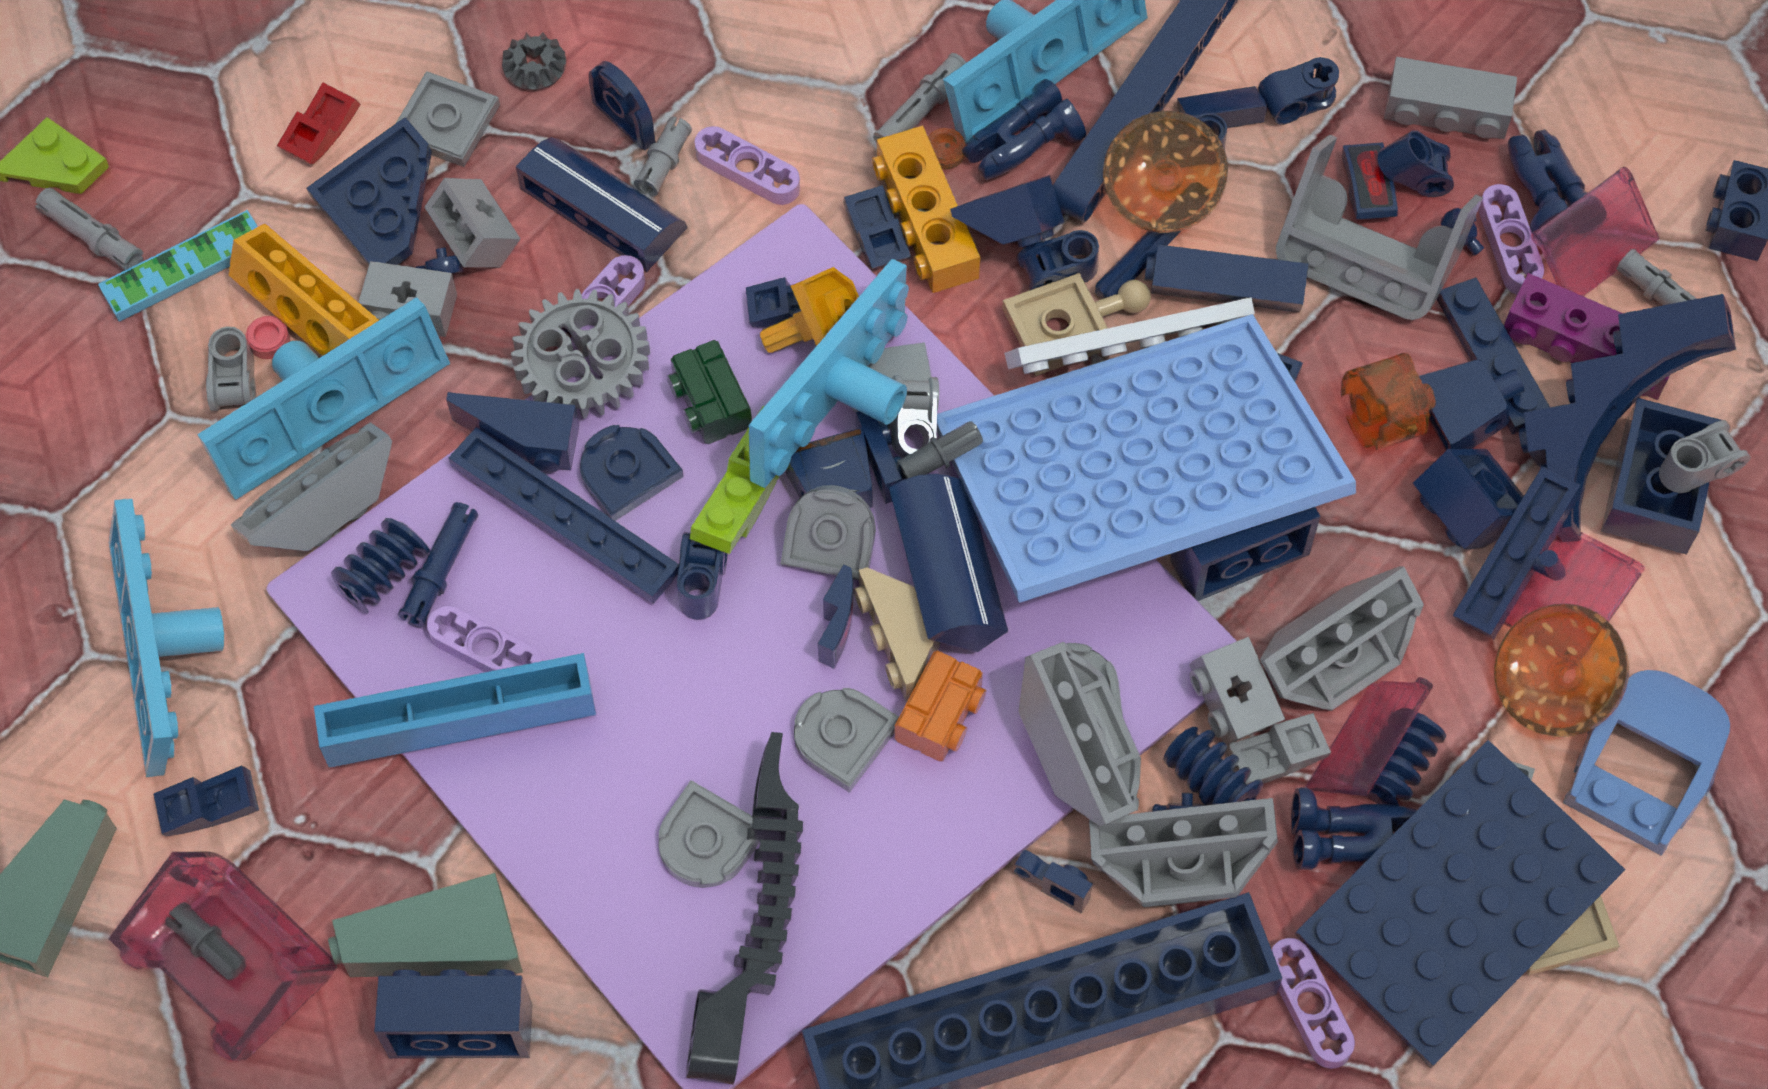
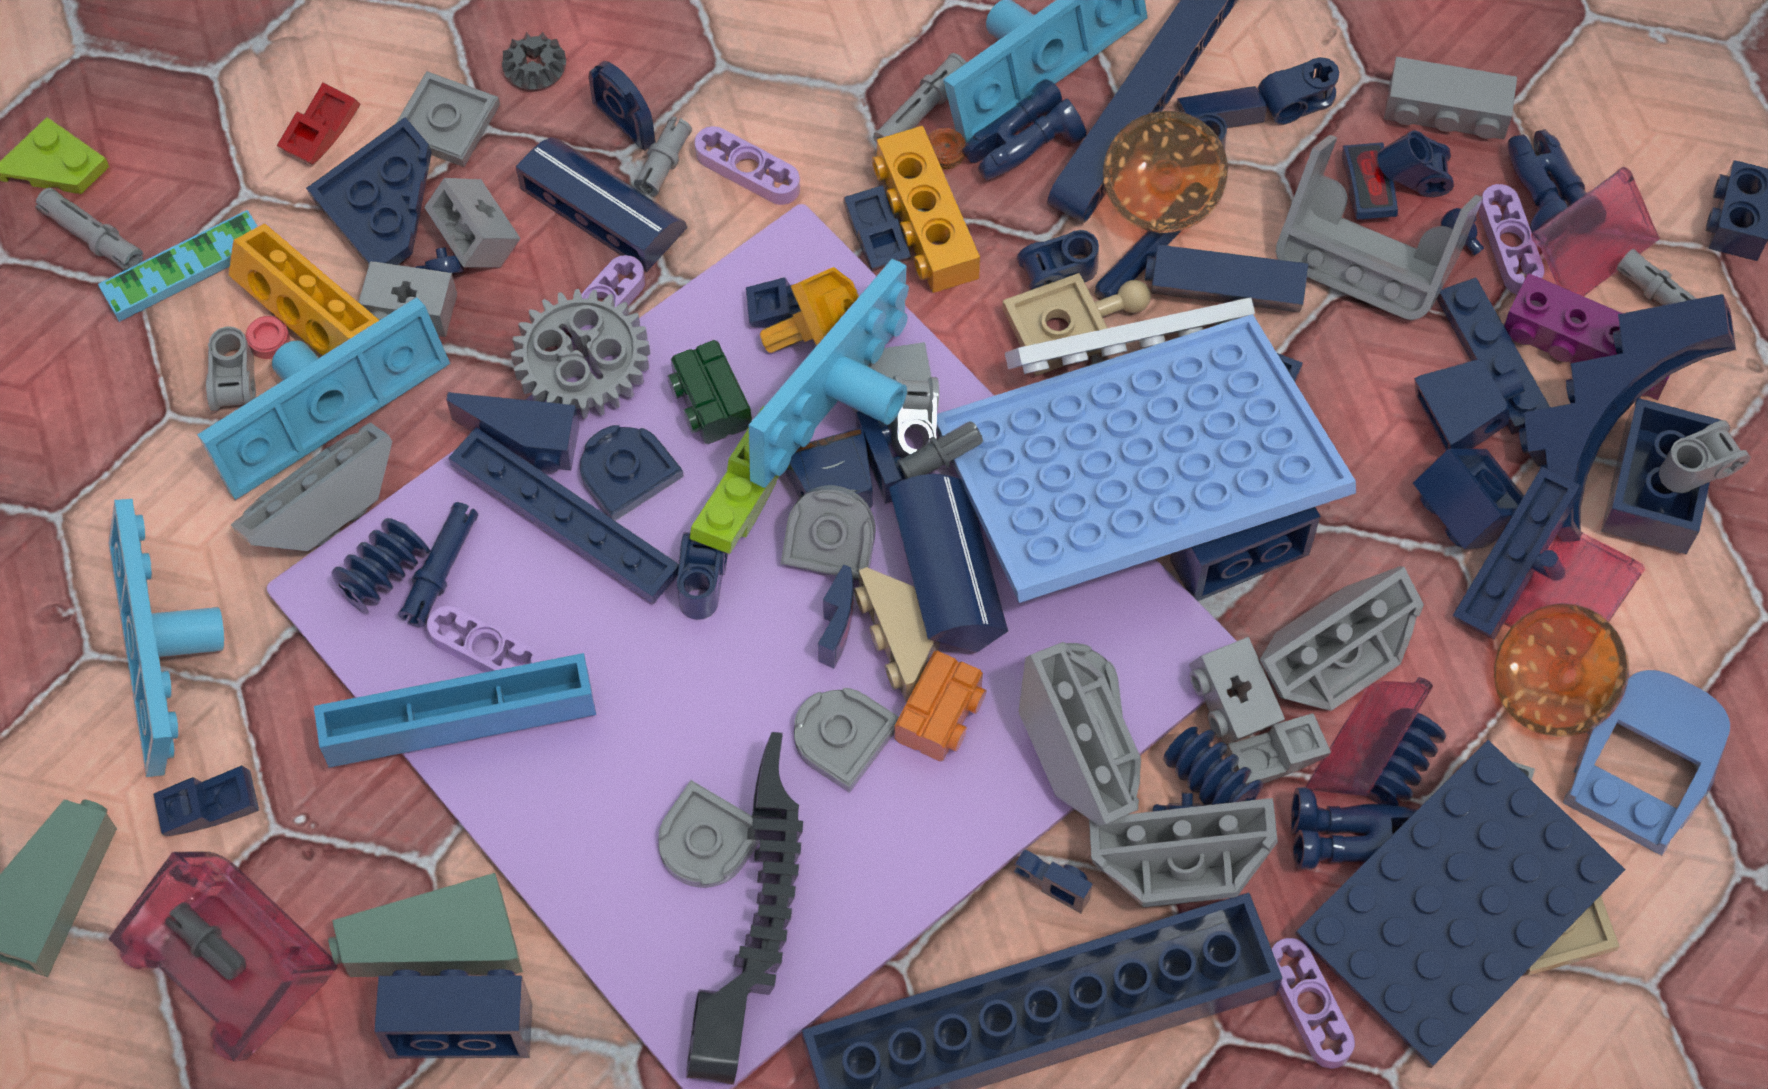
(1015, 214): dark blue slope -> none
(1387, 401): clear orange brick -> none

